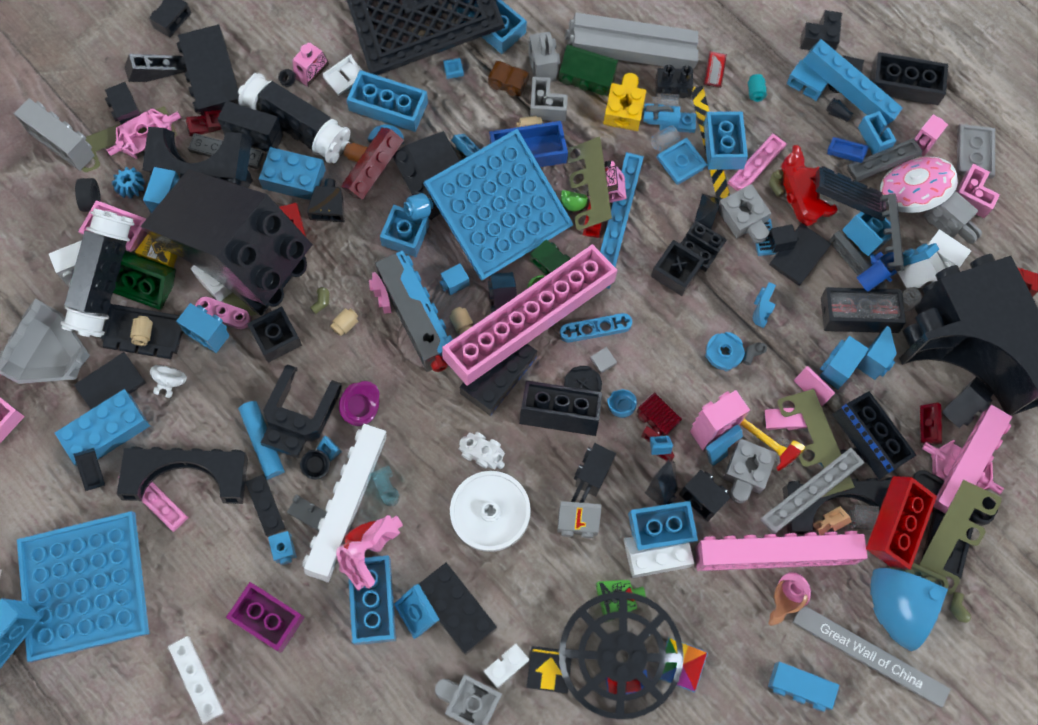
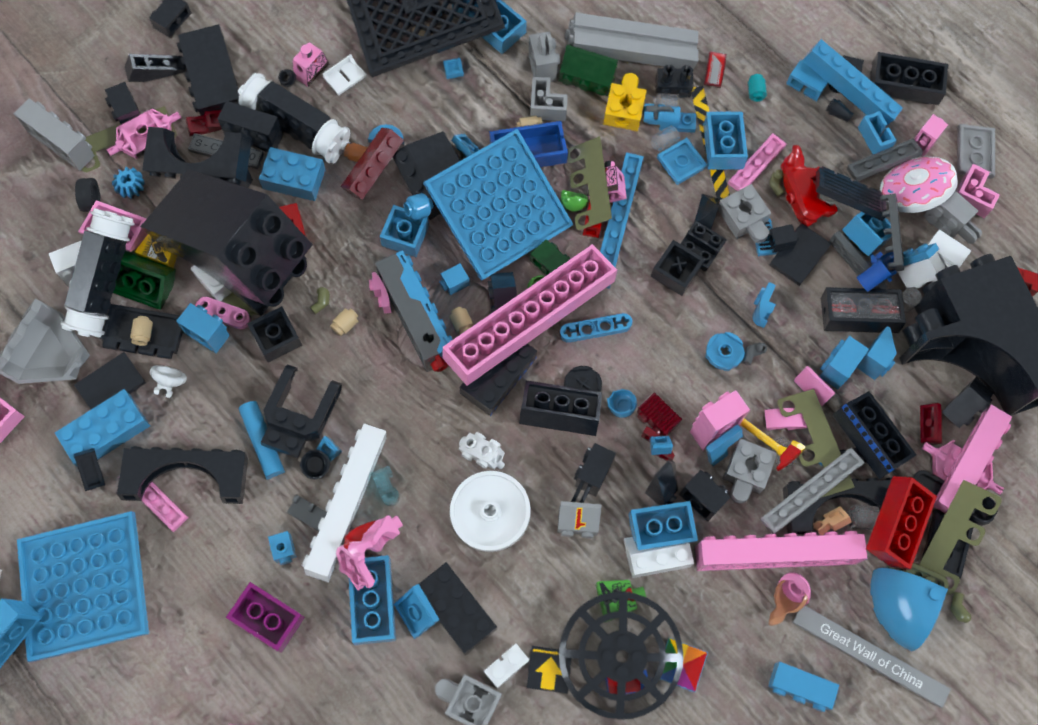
(159, 186): dark azure brick -> none
(196, 680): white plate -> none
(265, 505): black plate -> none
(327, 203): black torso -> none
(359, 403): magenta piece -> none
(387, 101): dark azure brick -> none
(508, 78): reddish brown brick -> none
(603, 360): light grey tile -> none
(827, 30): black brick -> none
(847, 150): blue tile -> none

